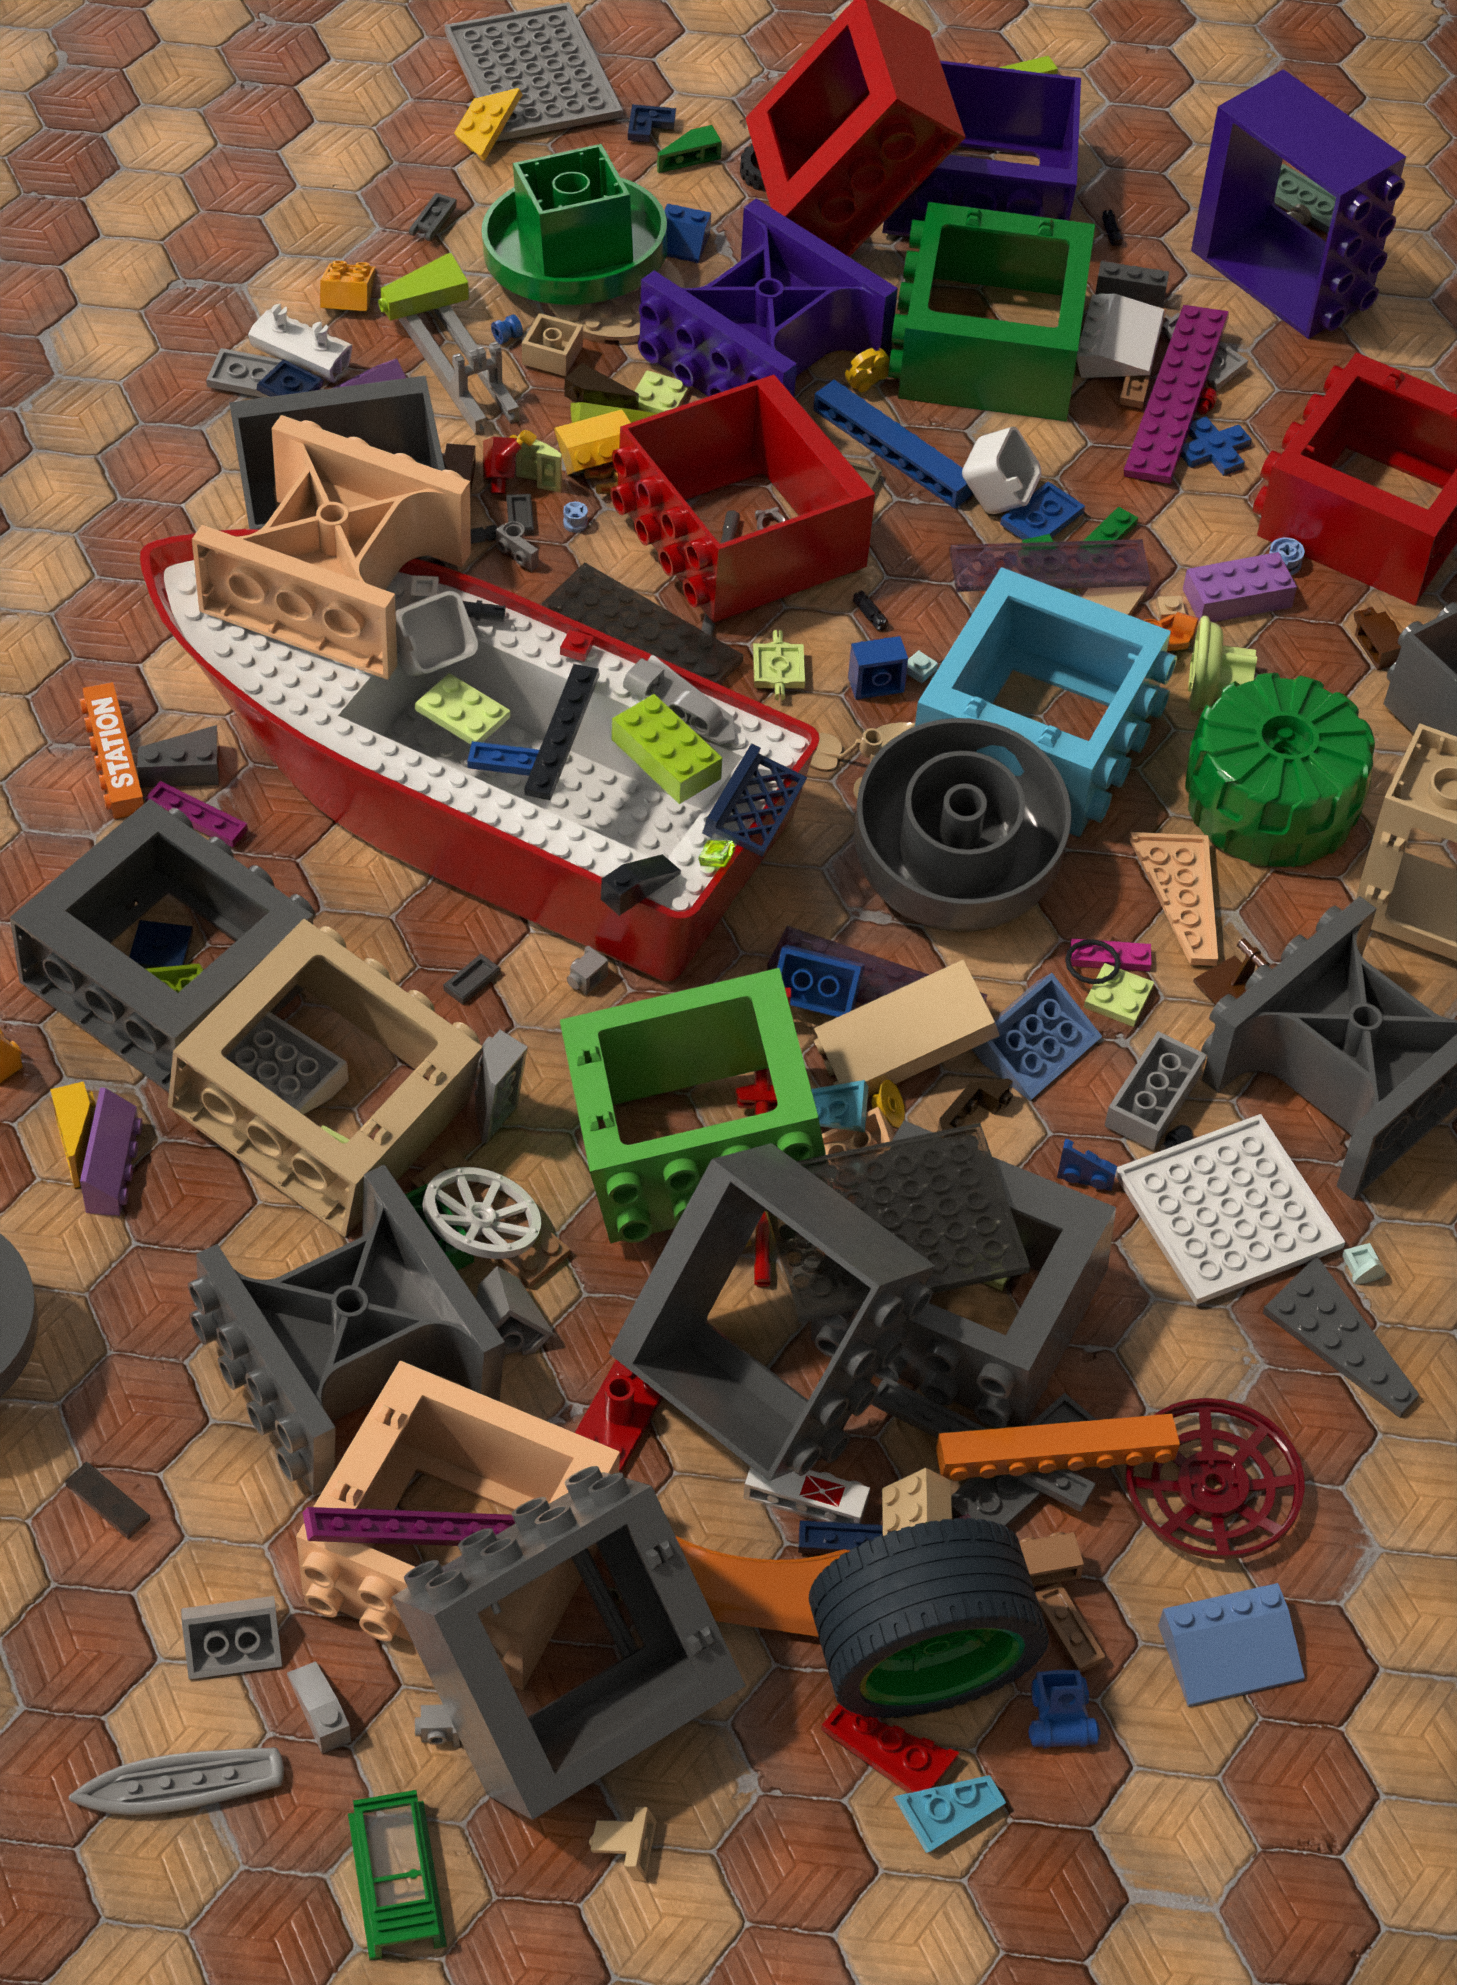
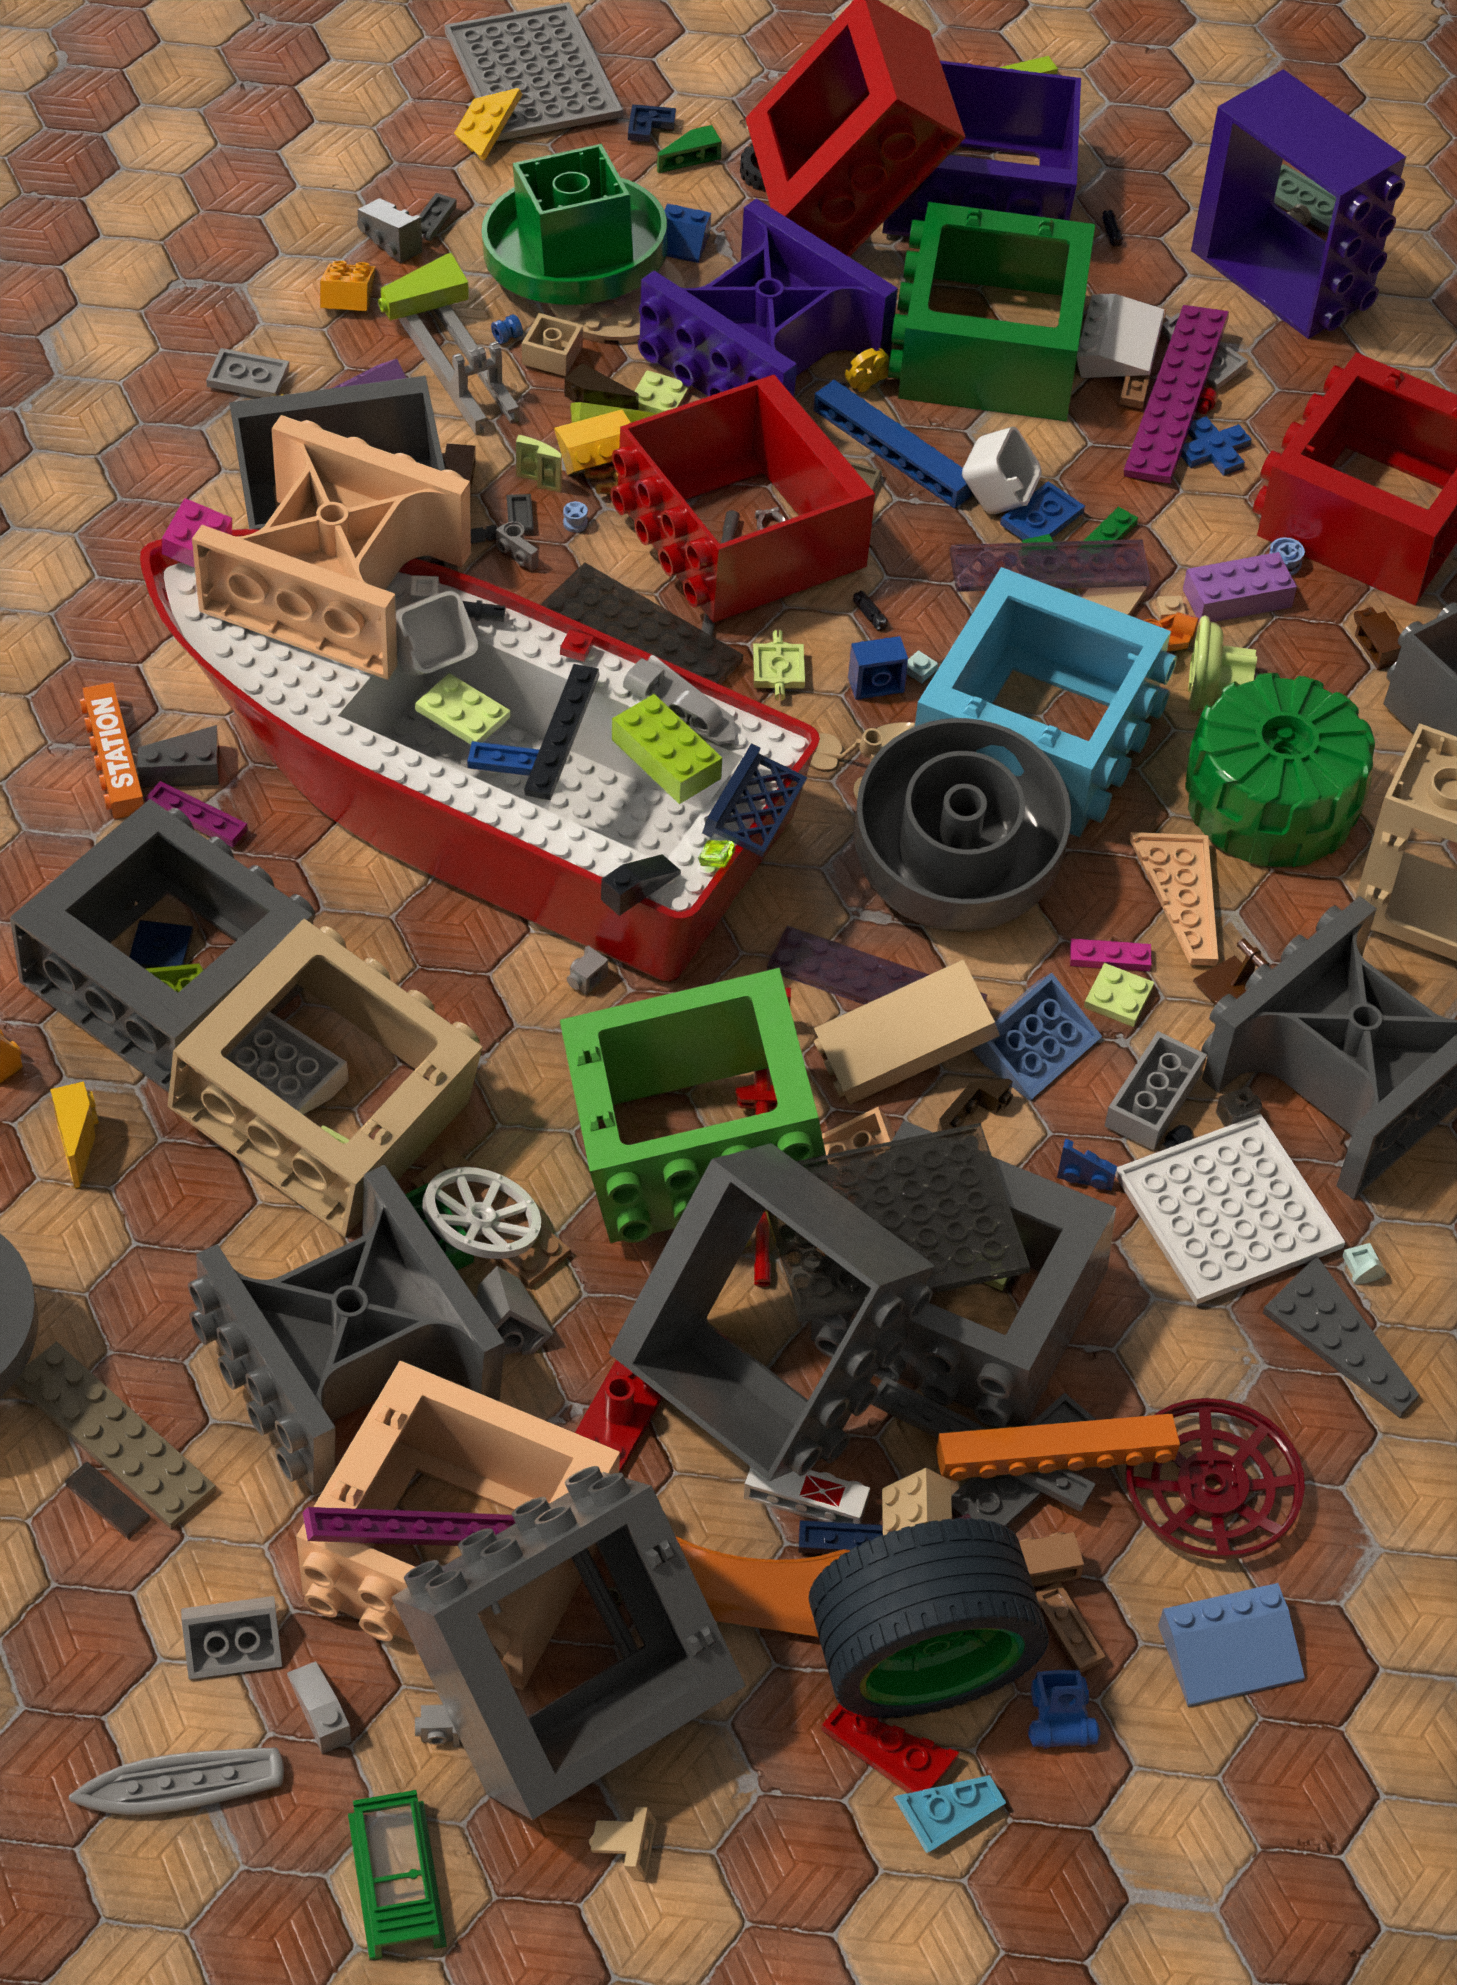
(110, 1154): medium lavender slope -> none
(114, 1435): none -> dark tan plate
(185, 524): none -> dark pink brick
(288, 379): dark blue plate -> none
(300, 344): white piece -> none
(391, 229): none -> dark grey wedge
(472, 979): dark grey tile -> none
(498, 1082): light grey slope -> none
(500, 458): red torso -> none
(820, 980): blue brick -> none
(842, 1105): medium azure wing -> none
(890, 1103): yellow piece -> none
(1089, 980): black piece -> none
(1133, 282): dark grey brick -> none
(1238, 1106): none -> clear smoke brick

